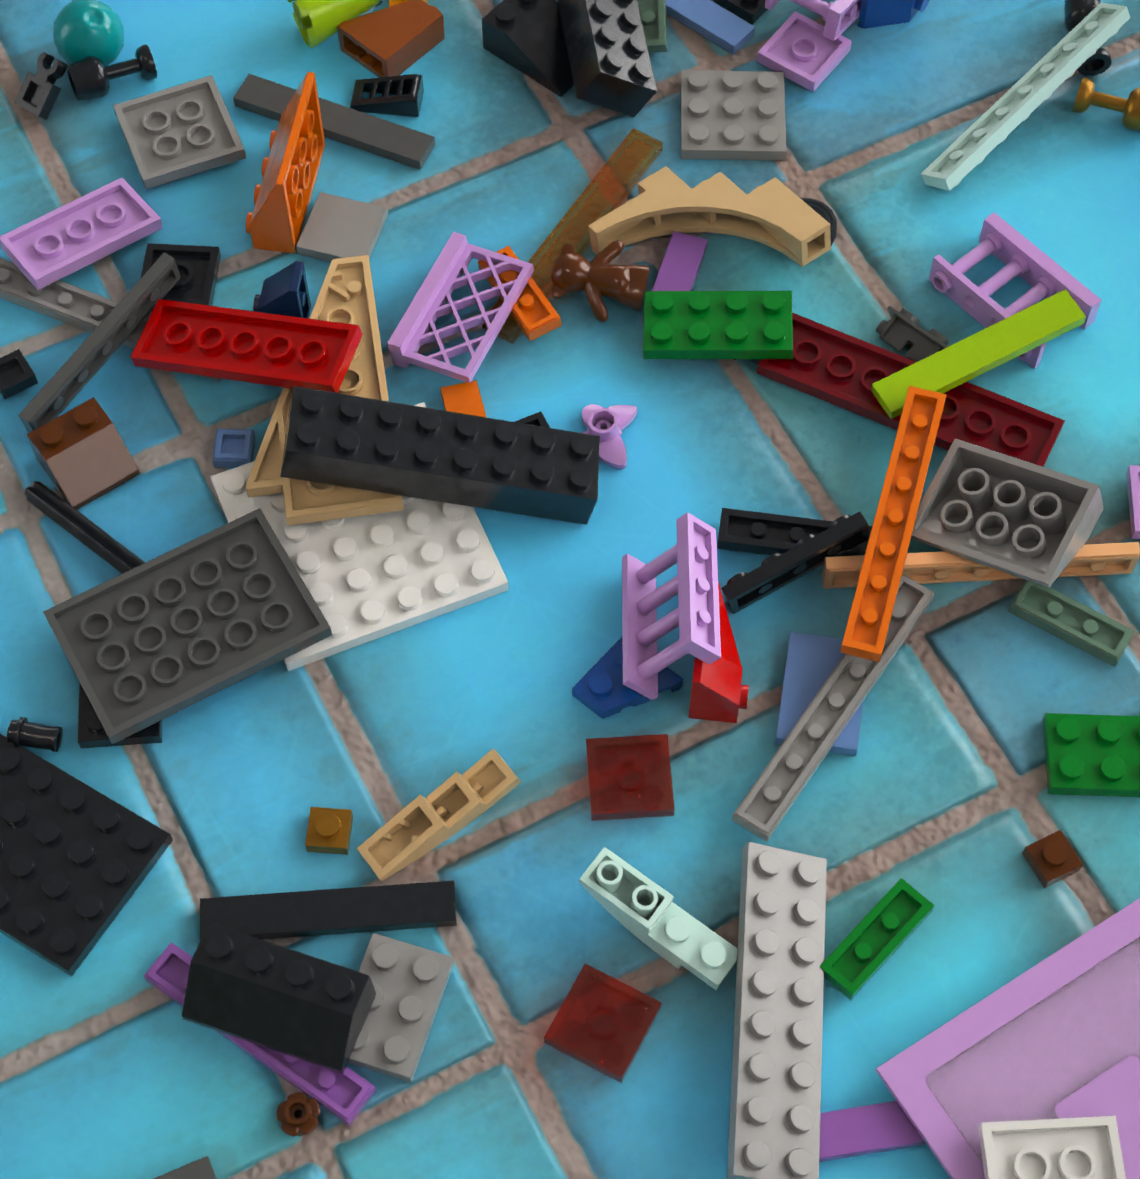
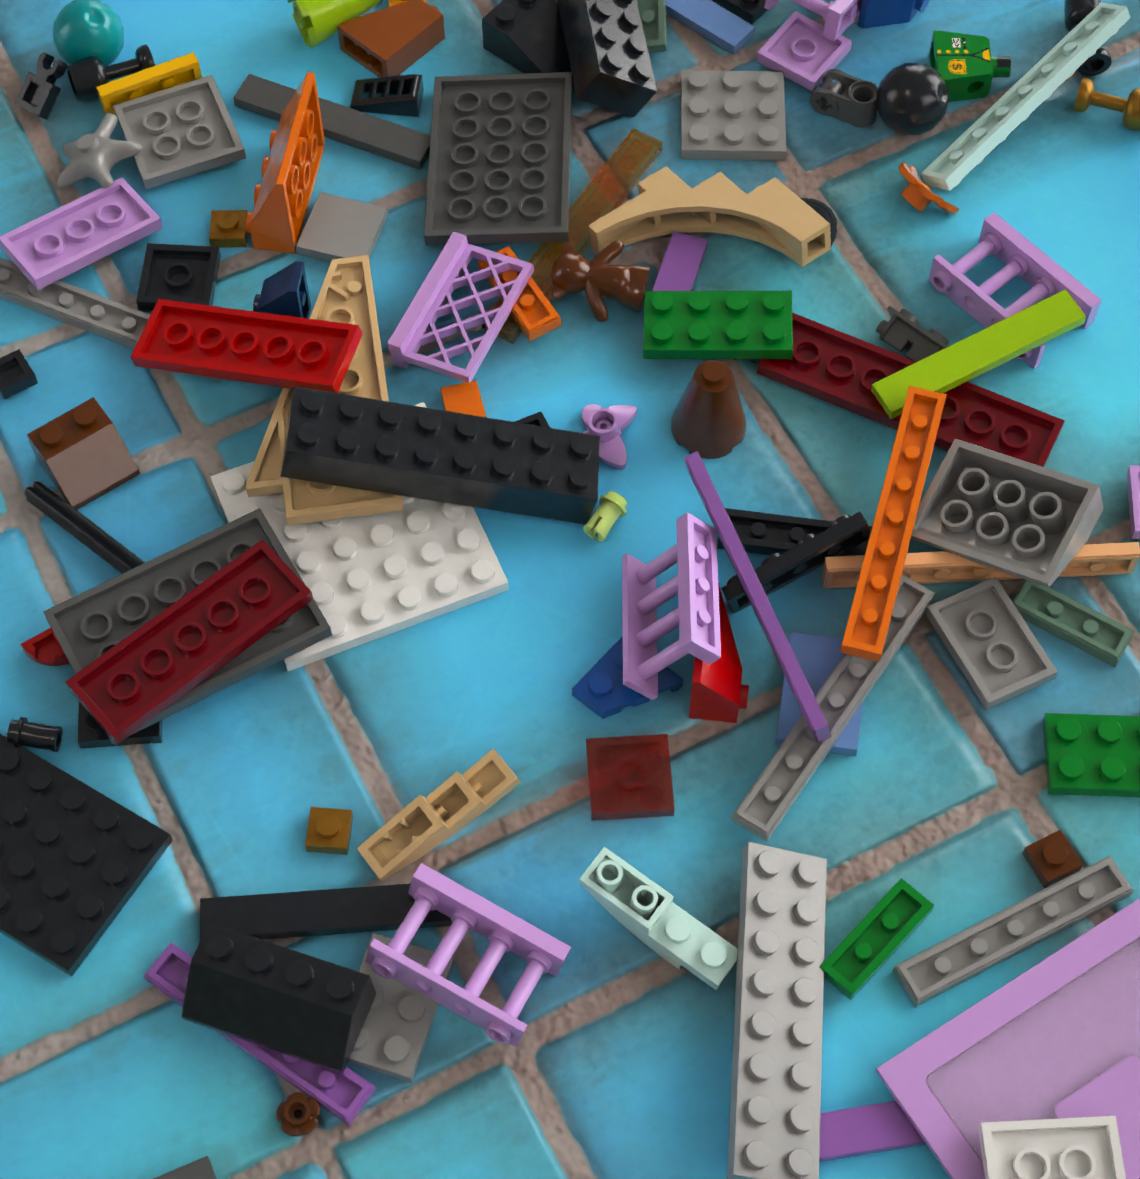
(45, 649): none -> red tile
(96, 154): none -> light grey animal
(101, 344): dark grey tile -> none
(149, 81): none -> yellow plate
(189, 641): none -> dark red plate
(228, 228): none -> pearl gold plate
(233, 447): medium blue tile -> none
(468, 913): none -> lavender fence
(500, 158): none -> dark grey plate
(603, 1023): clear red plate -> none
(610, 509): none -> yellowish green pin
(709, 412): none -> reddish brown cone
(758, 598): none -> medium lavender tile
(848, 98): none -> dark grey piece
(912, 99): none -> black piece
(921, 194): none -> orange animal
(966, 64): none -> green torso
(991, 643): none -> light grey plate
(1012, 931): none -> light grey tile

